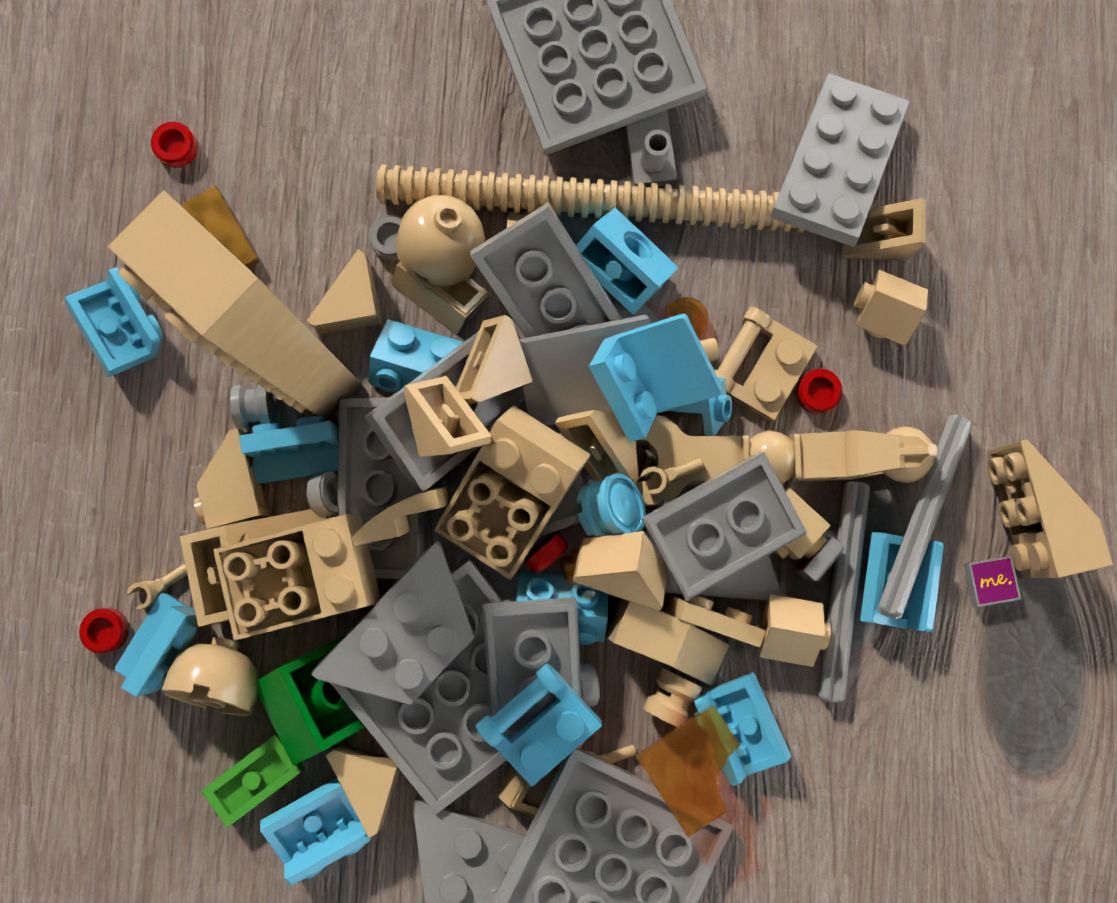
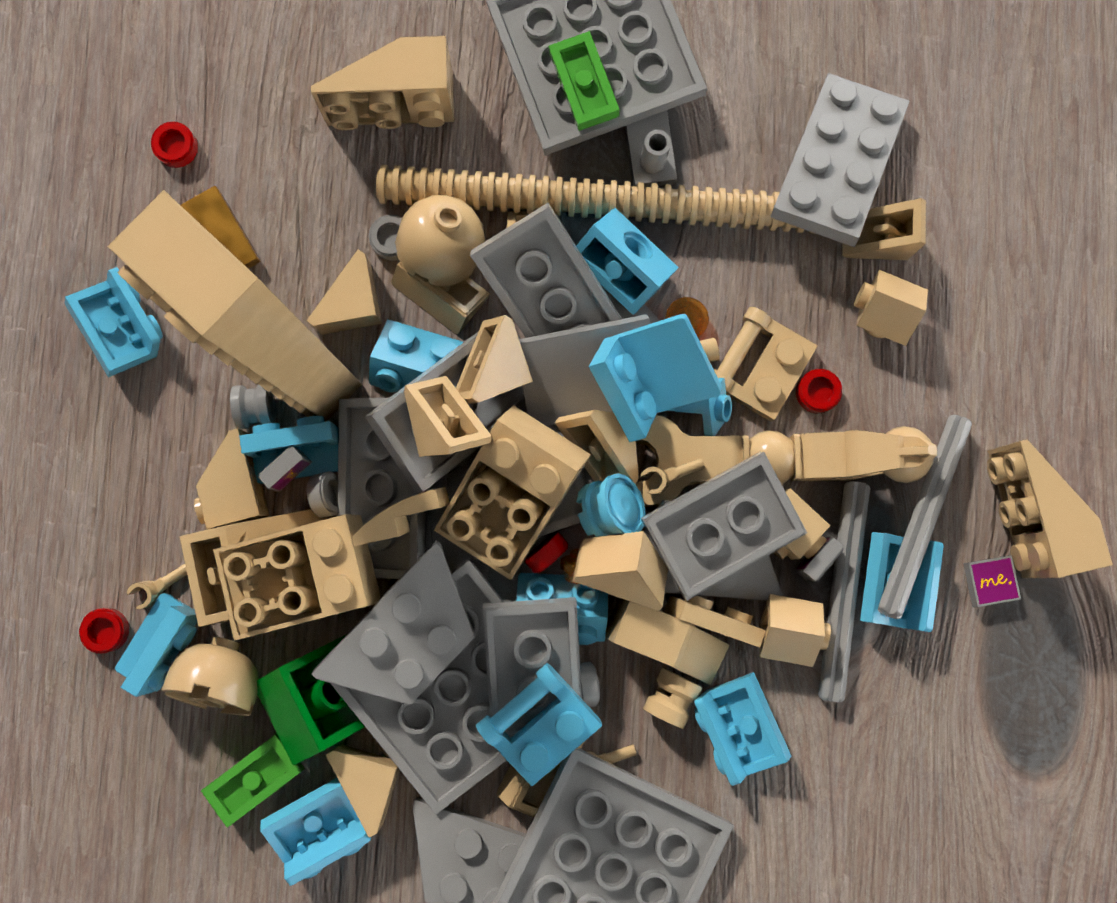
(284, 469): none -> light grey tile
(391, 87): none -> tan slope
(584, 81): none -> bright green plate
(688, 768): clear orange tile -> none

